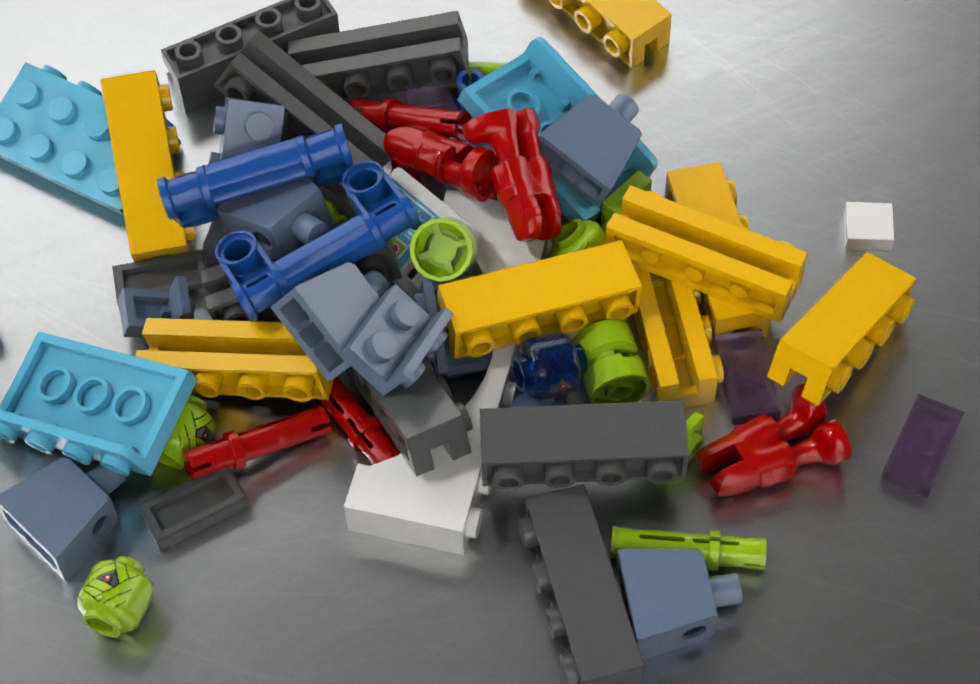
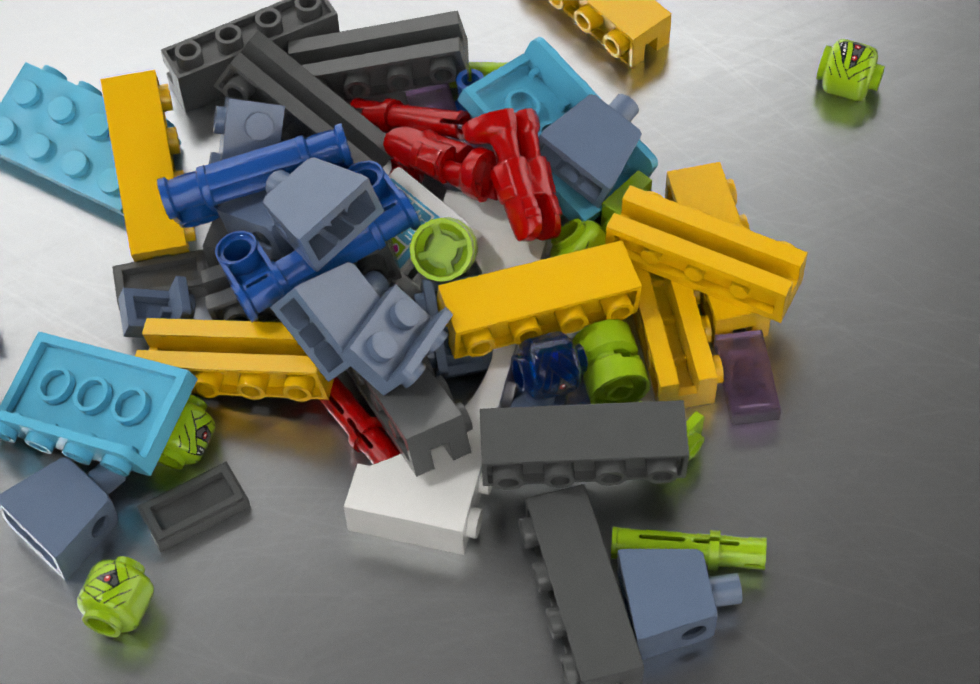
(238, 448): red pin -> none
(320, 208): none -> sand blue torso
(766, 454): red piece -> none
(844, 327): yellow brick -> none
(850, 69): none -> lime head
(868, 226): white tile -> none
(922, 445): clear purple plate -> none

